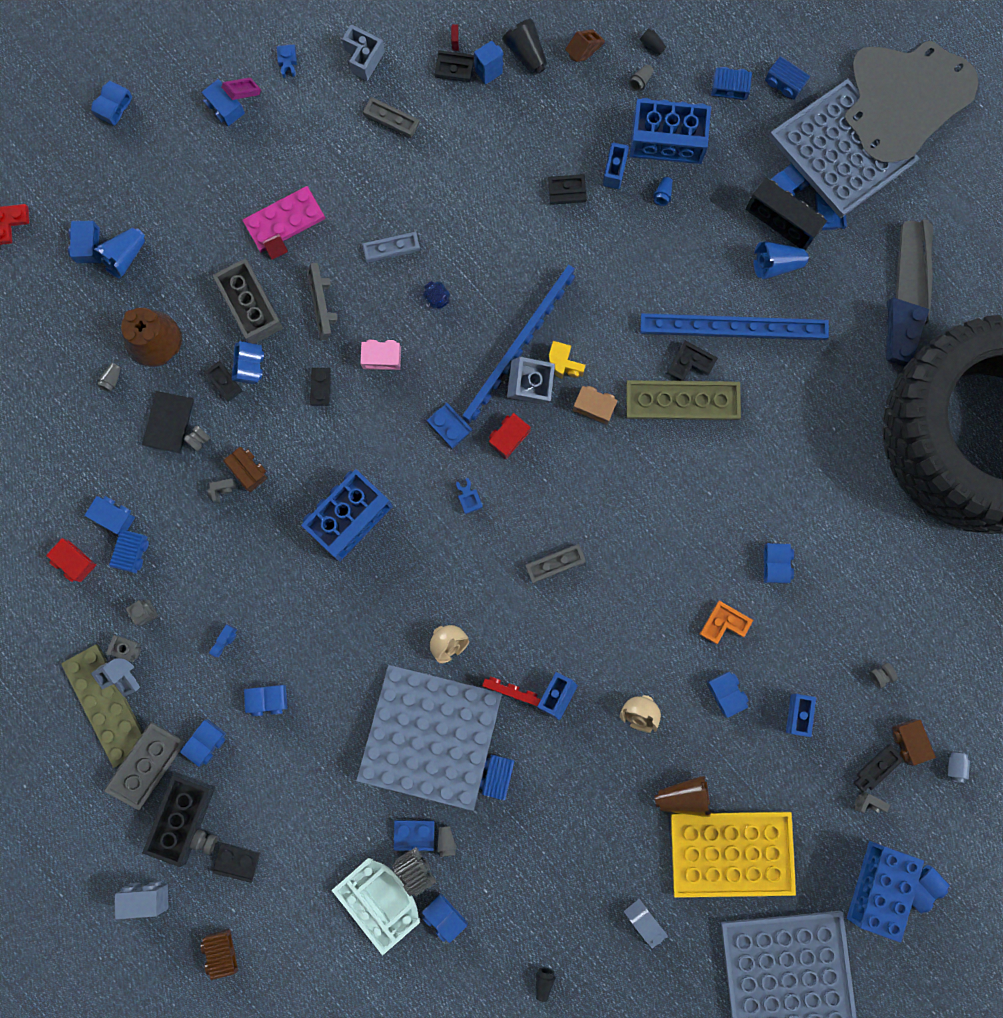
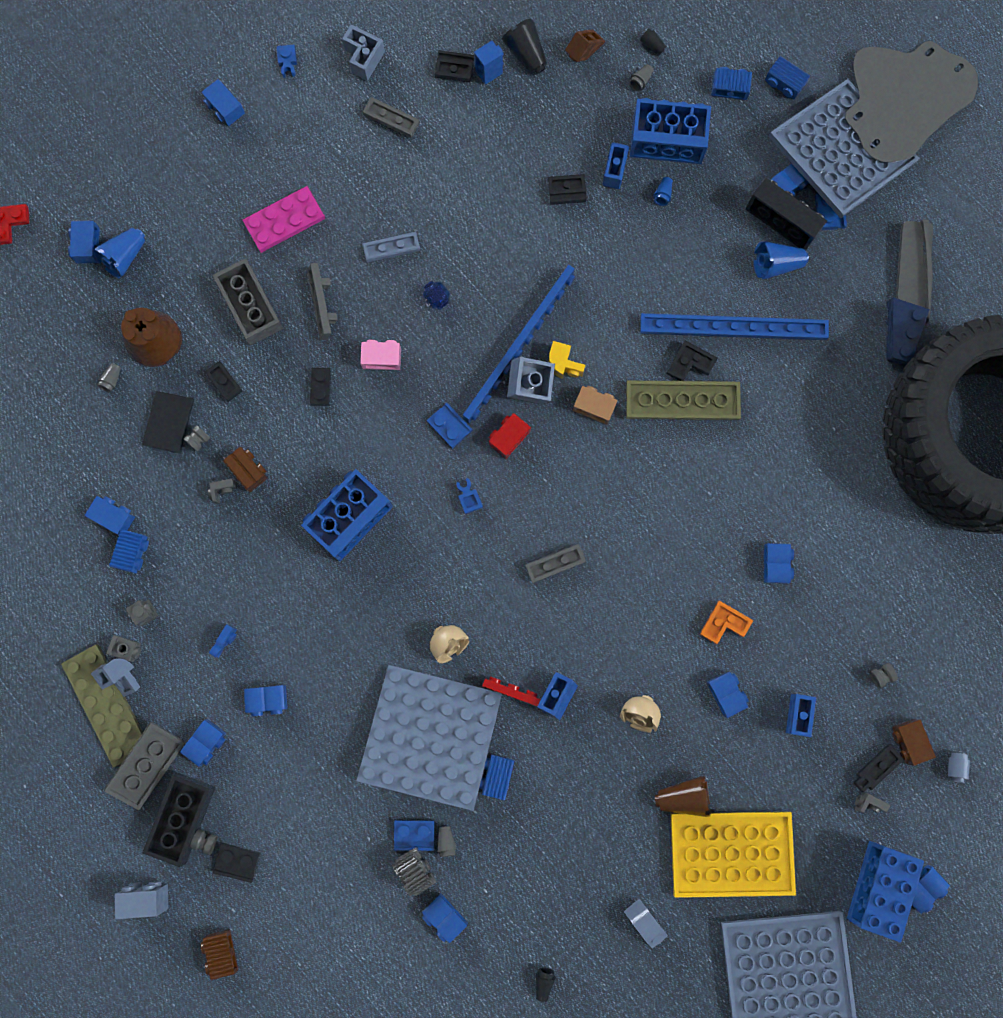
(70, 560): red brick -> none
(111, 103): blue brick -> none
(241, 88): magenta plate -> none
(247, 363): blue brick -> none
(275, 246): dark red tile -> none
(378, 904): light aqua slope -> none
(455, 37): dark red tile -> none

